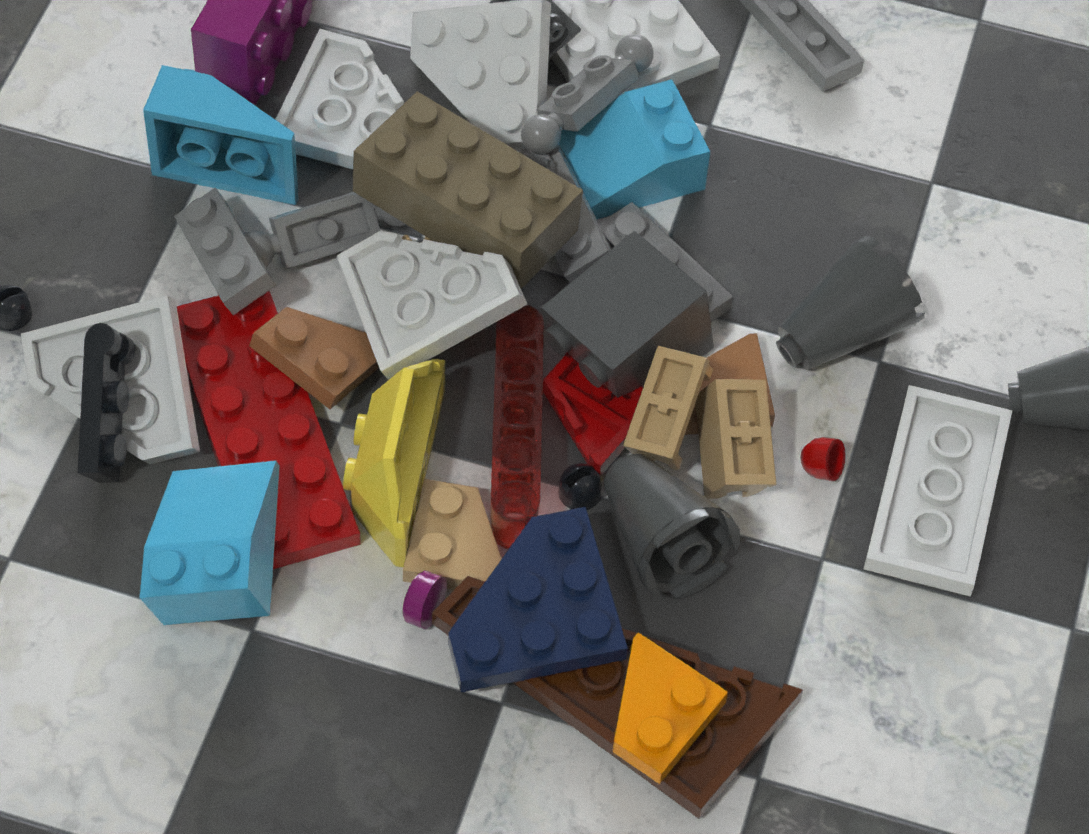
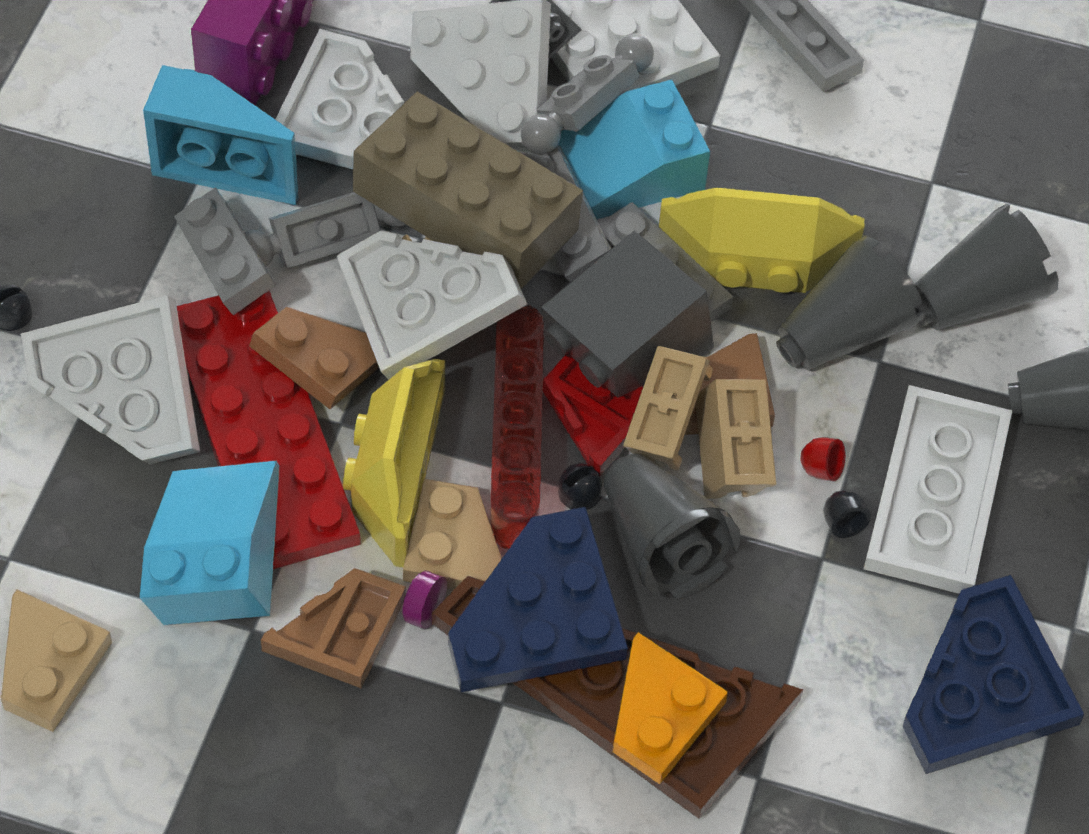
(47, 659): none -> tan wing
(103, 403): black plate -> none
(340, 629): none -> medium nougat wing
(760, 236): none -> light yellow wedge
(846, 514): none -> black hinge
(987, 272): none -> dark grey cone
(988, 682): none -> dark blue plate

